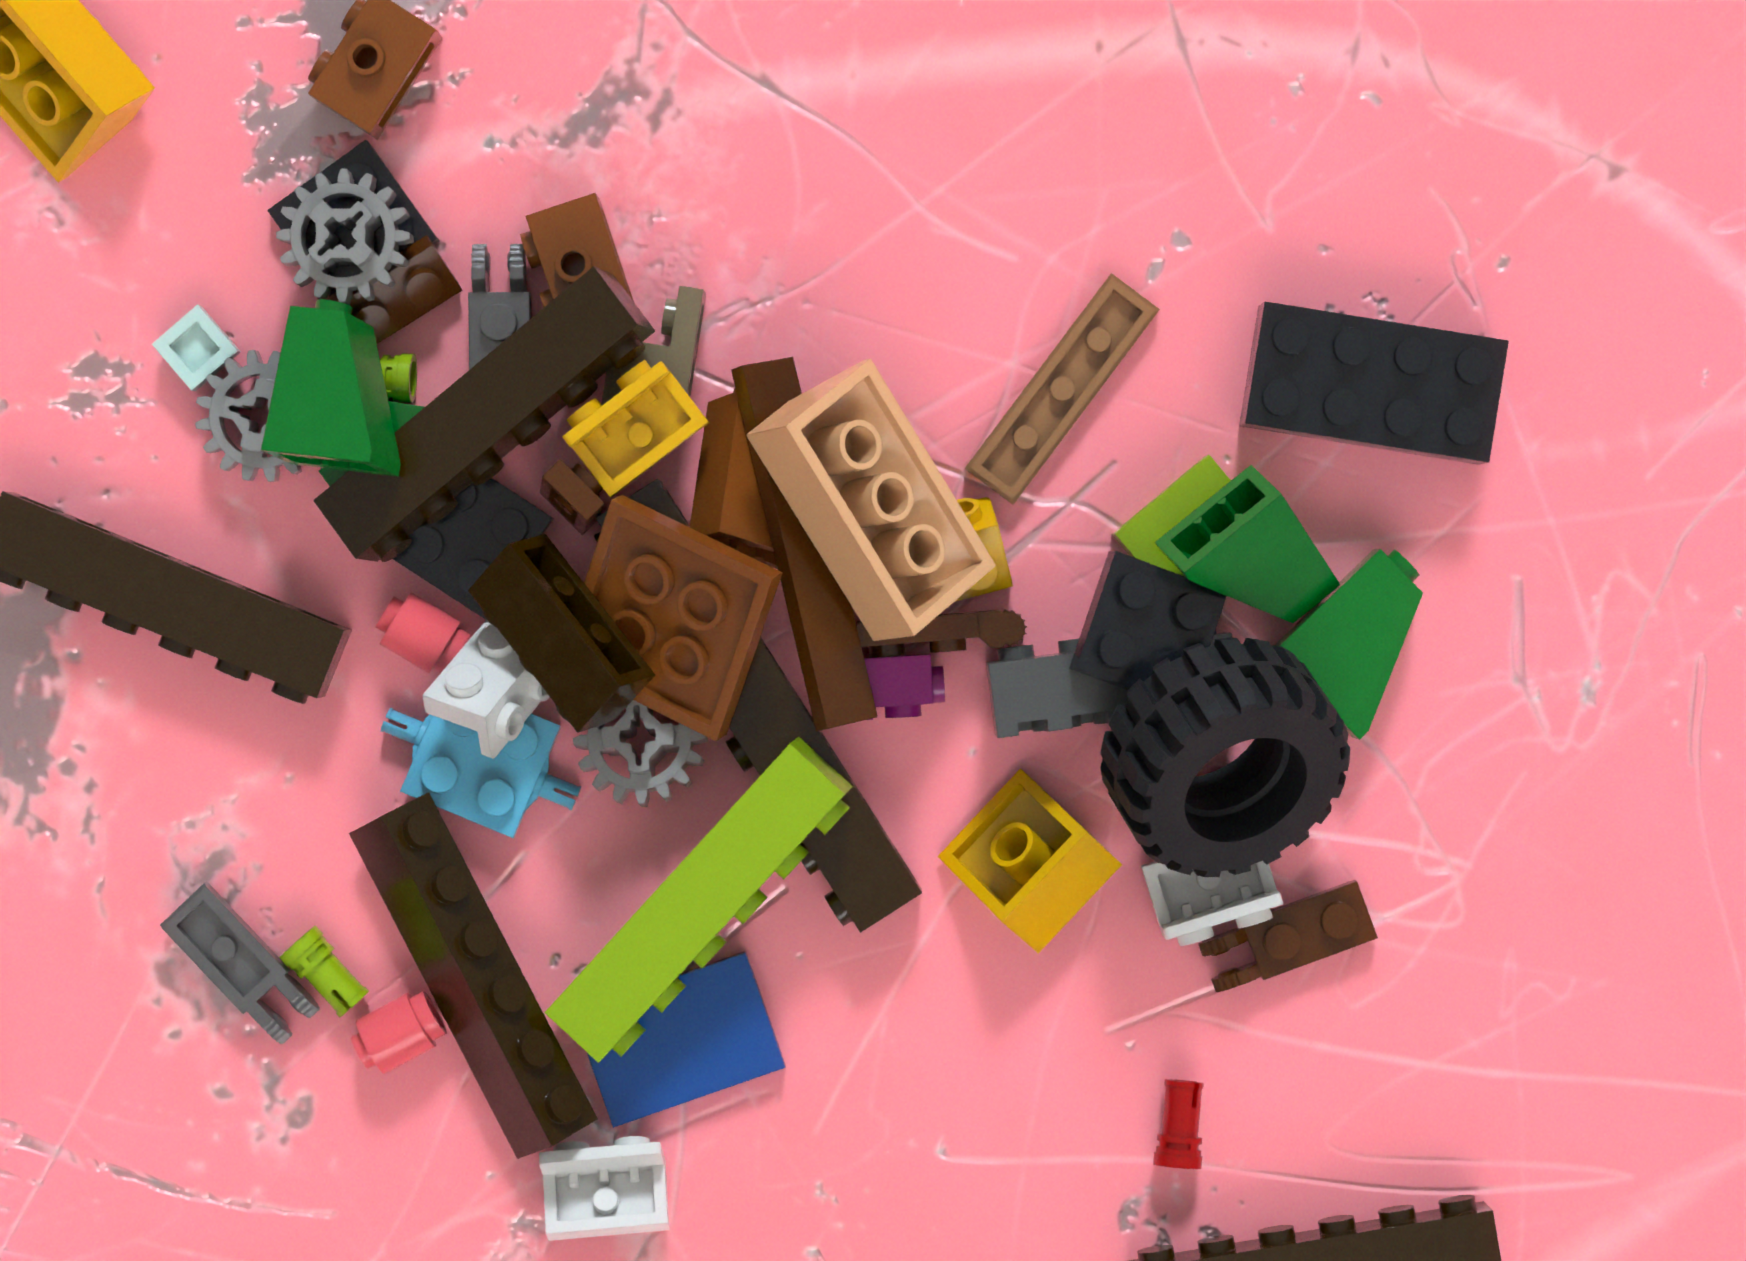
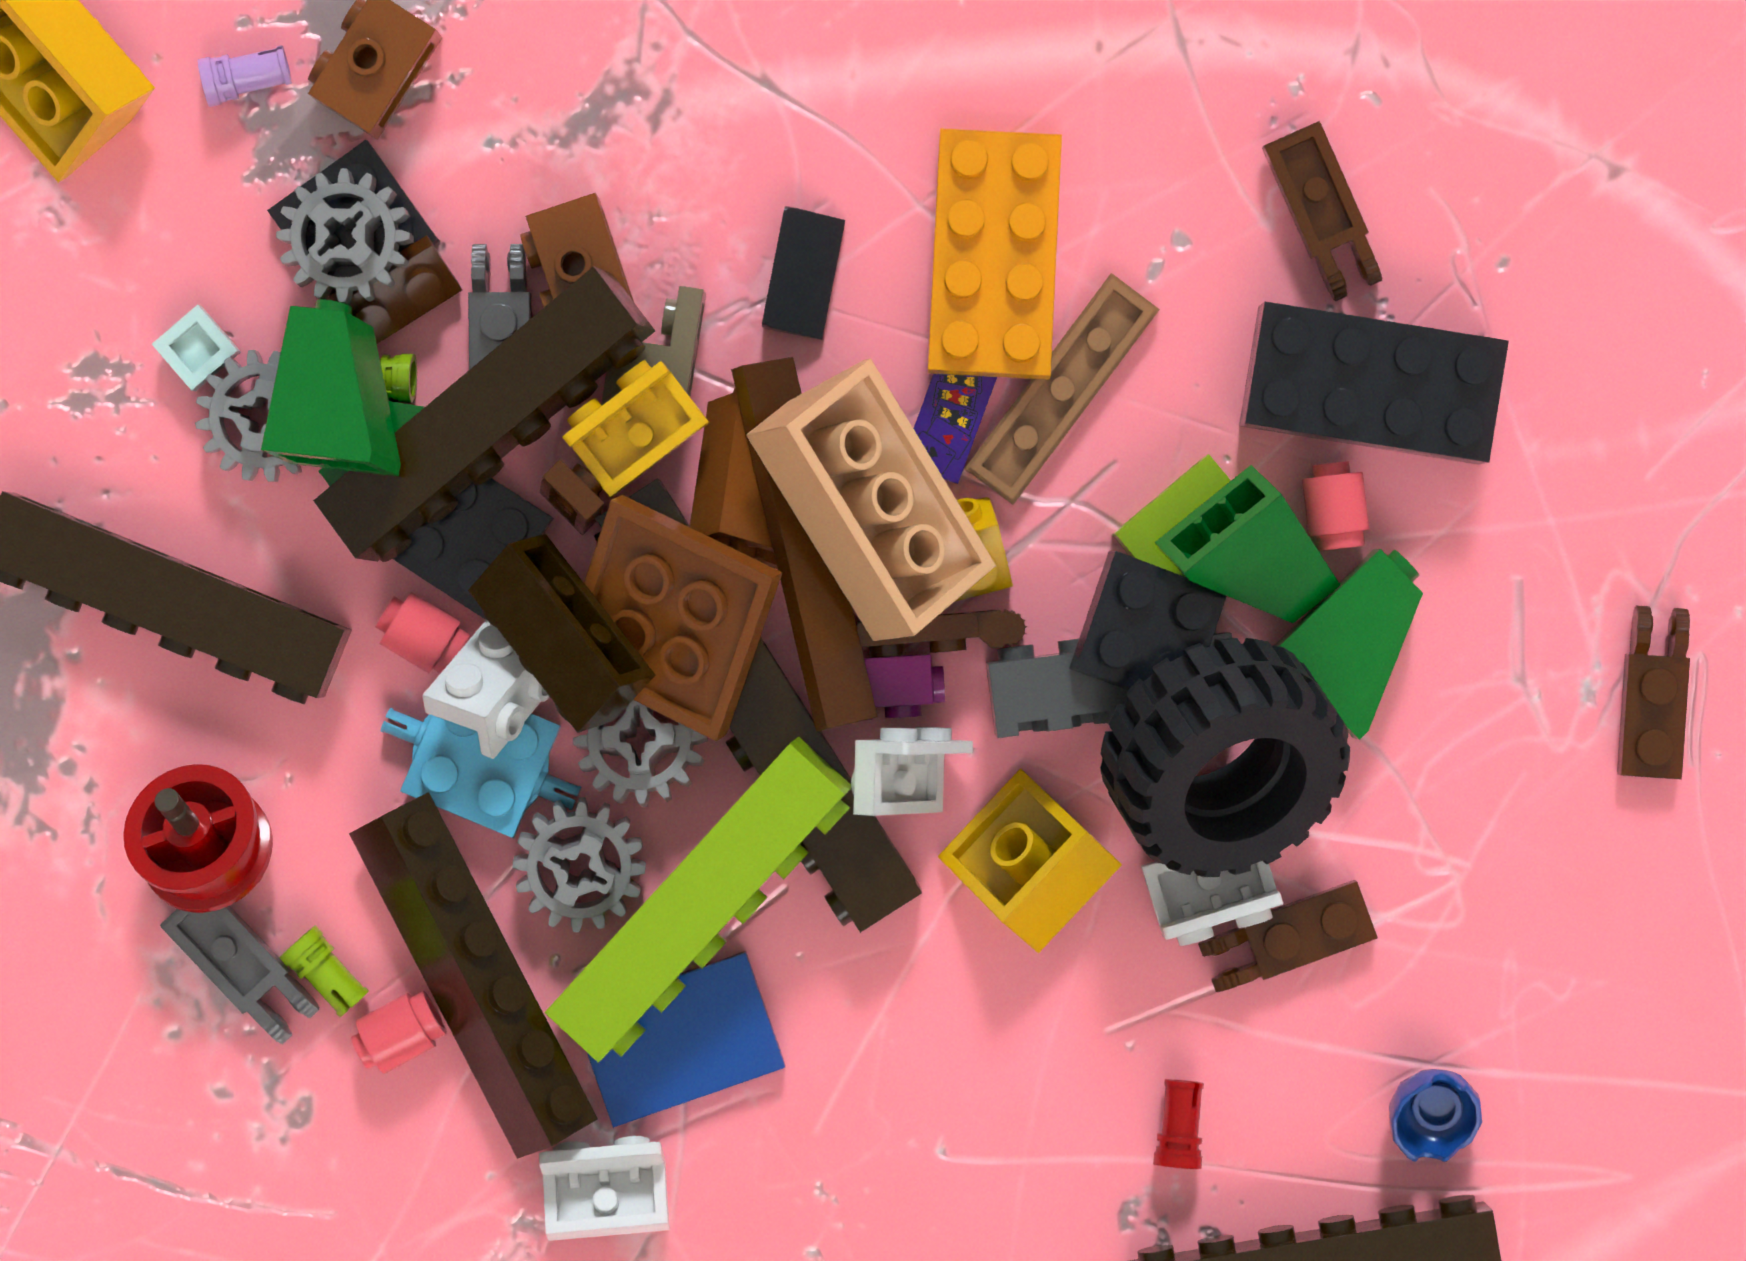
(198, 838): none -> red wheel
(228, 77): none -> lavender pin
(604, 877): none -> light grey gear
(803, 273): none -> black slope
(903, 770): none -> white bracket
(951, 419): none -> dark purple tile
(995, 254): none -> light orange plate
(1321, 204): none -> reddish brown hinge
(1335, 506): none -> coral brick
(1434, 1115): none -> blue hair
(1654, 699): none -> reddish brown hinge

